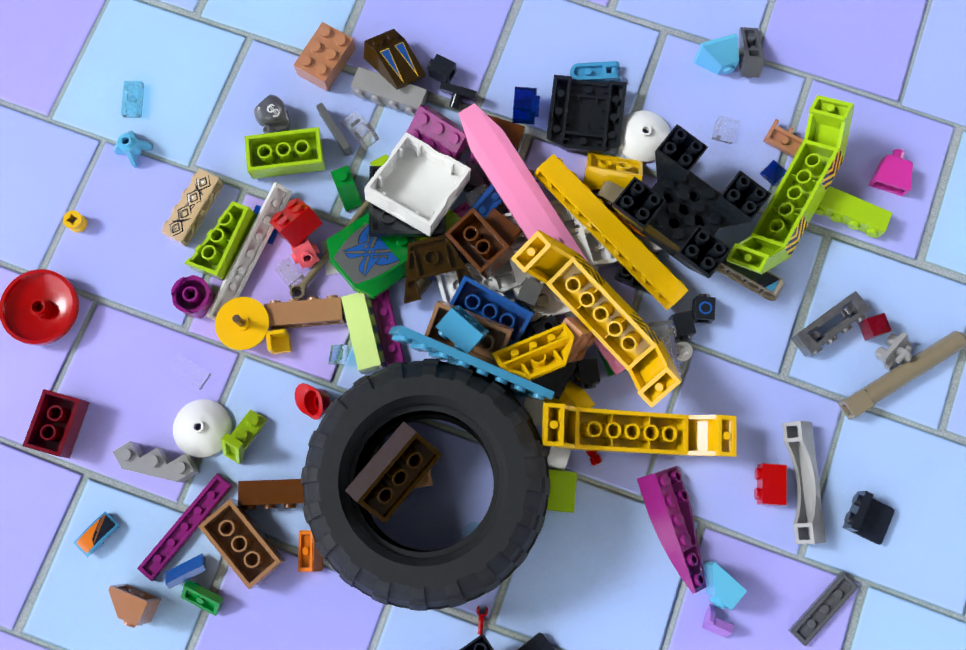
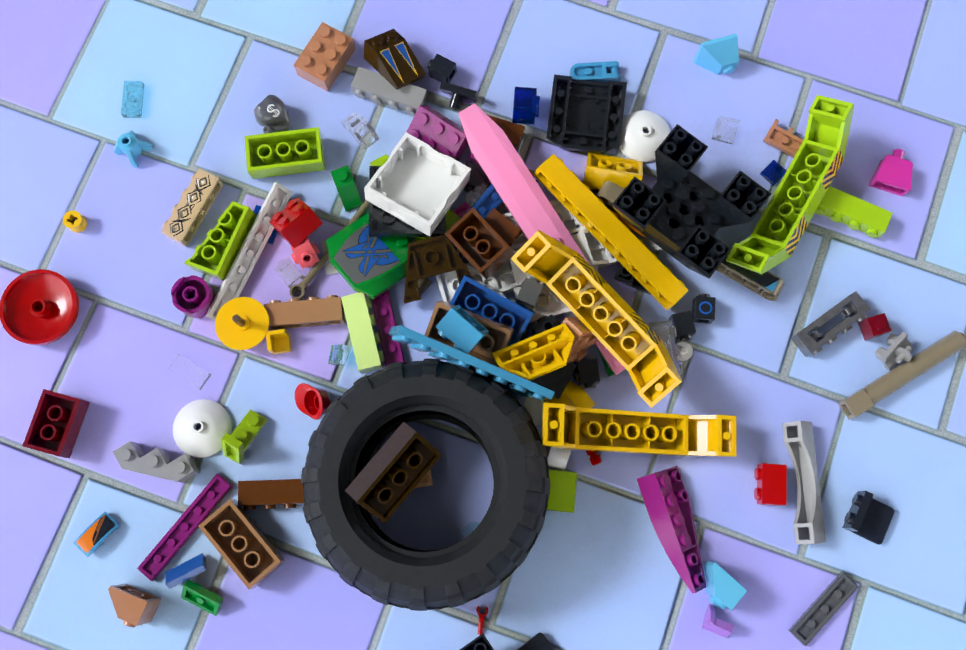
(308, 555): orange slope -> none
(344, 145): dark grey tile -> none
(750, 52): dark grey slope -> none

